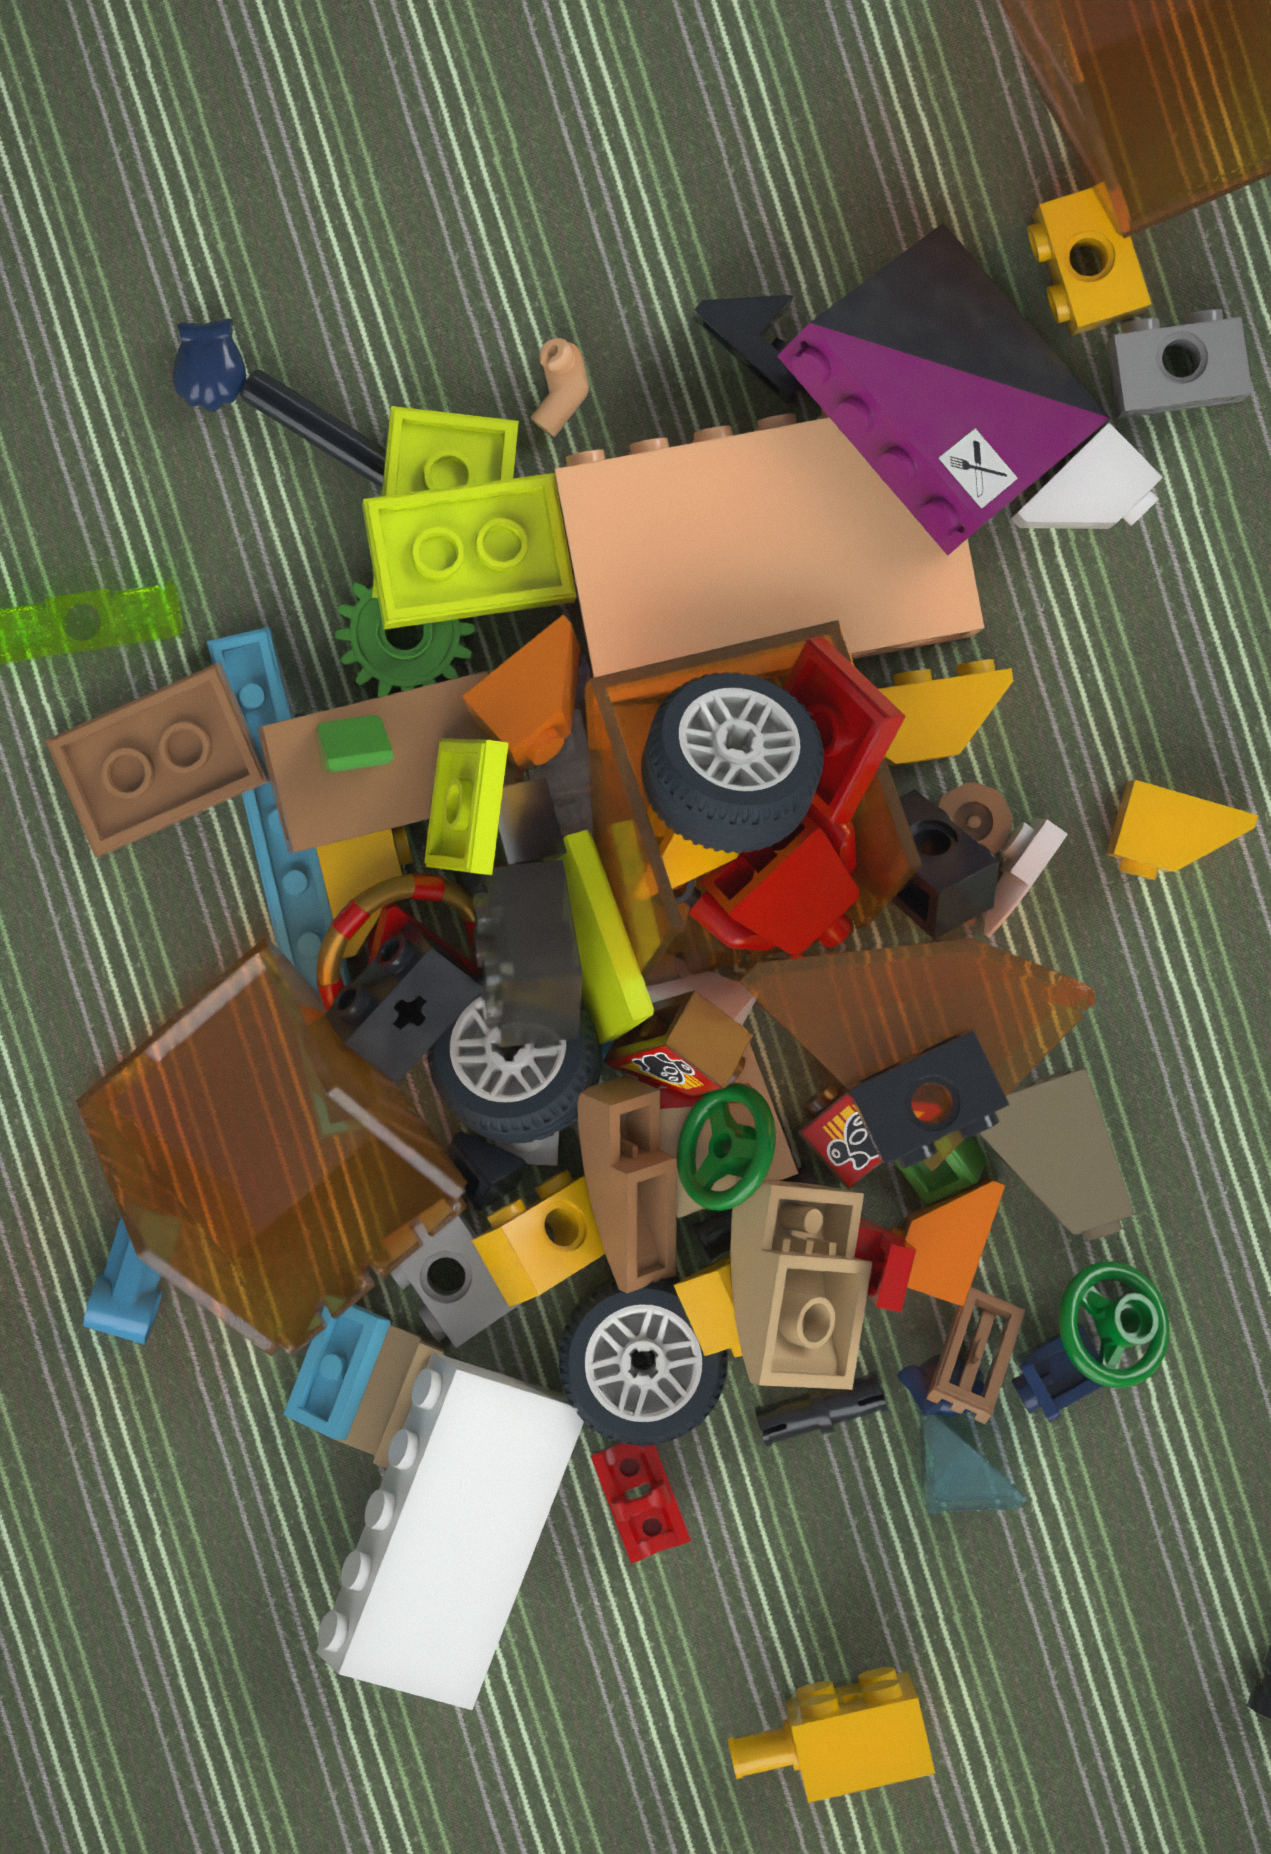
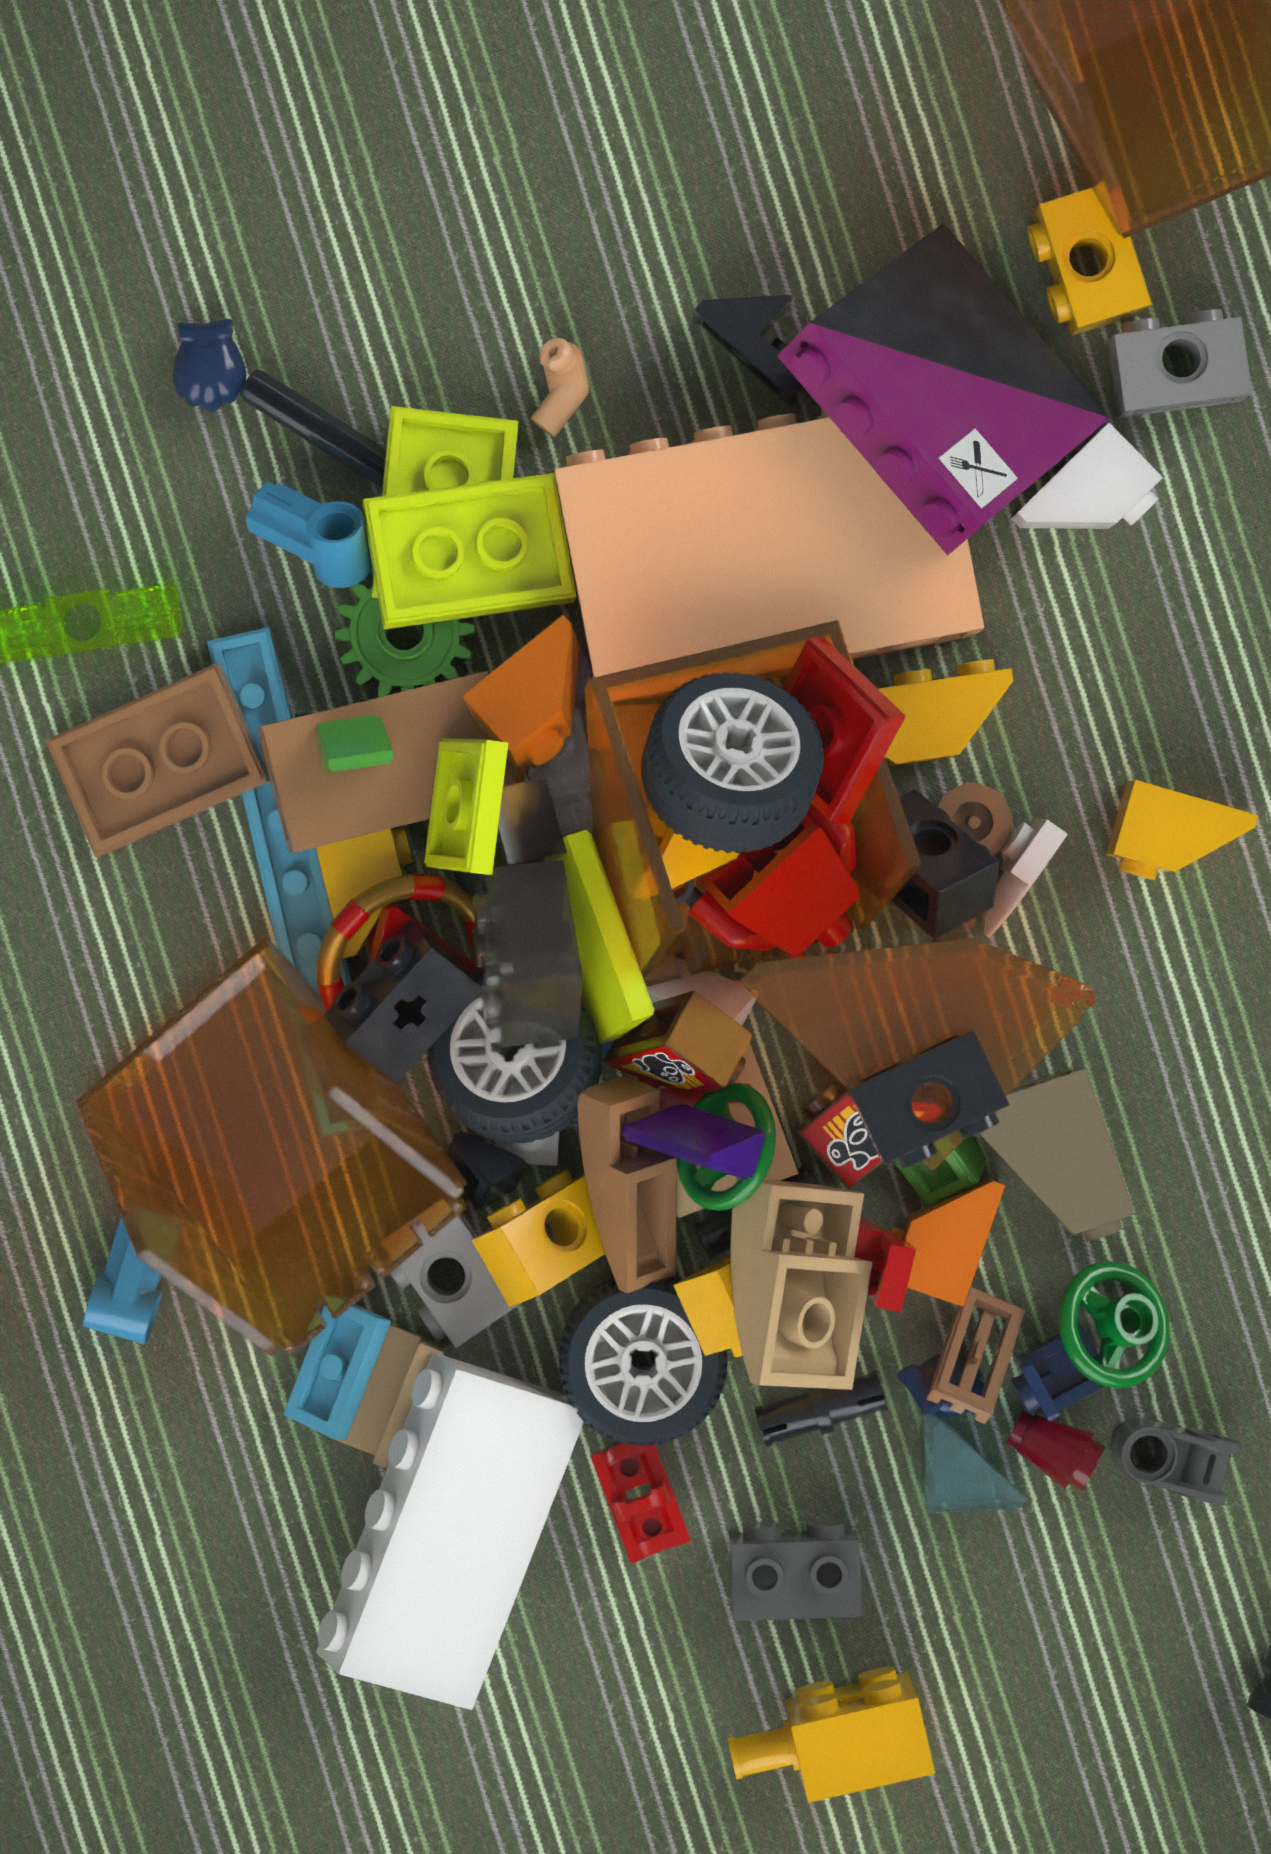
(324, 534): none -> dark azure piece
(700, 1139): none -> dark purple slope
(795, 1572): none -> dark grey brick
(1056, 1449): none -> dark red cone
(1186, 1460): none -> dark grey piece

